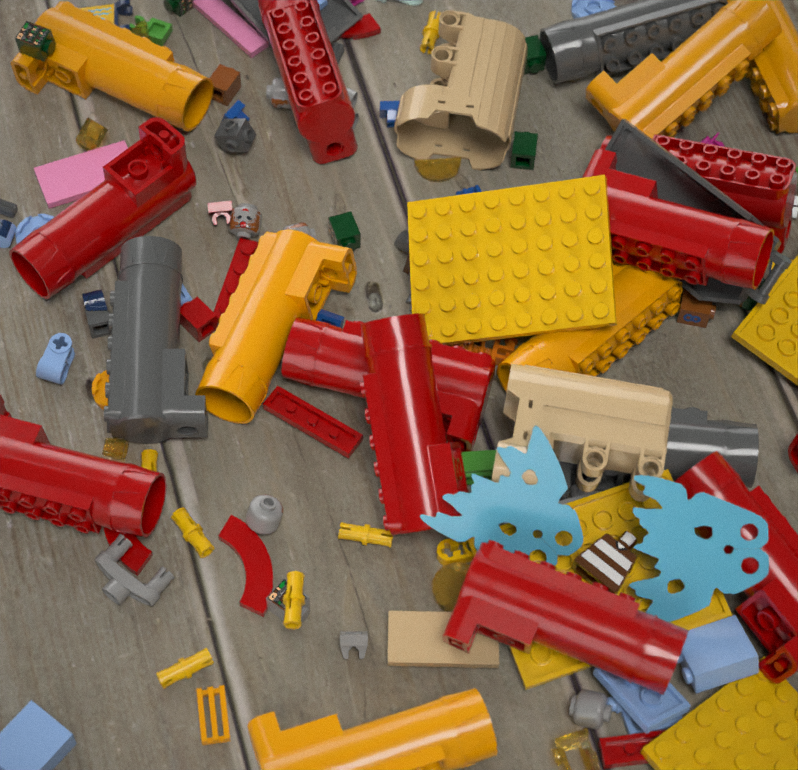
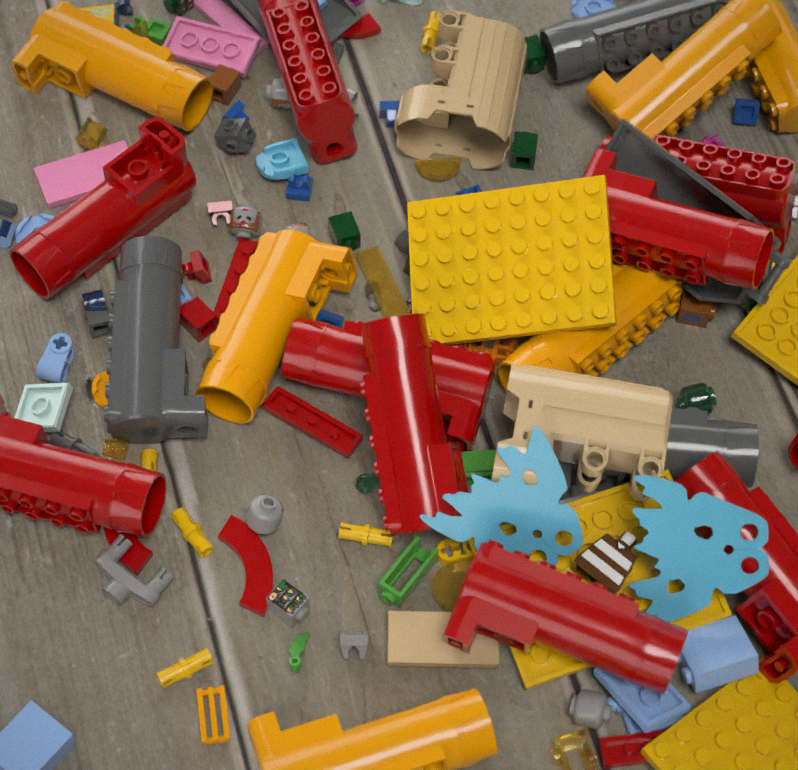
(35, 41): brick -> none
(44, 404): none -> light aqua tile
(66, 441): none -> dark grey axle
(197, 268): none -> red tile
(211, 45): none -> bright pink tile
(282, 160): none -> medium azure tile
(294, 600): yellow pin -> none
(296, 650): none -> bright green piece
(299, 188): none -> blue tile
(366, 482): none -> clear green arm
(381, 282): none -> clear yellow tile
(413, 551): none -> bright green window
(697, 396): none -> clear green head
(746, 111): none -> blue tile

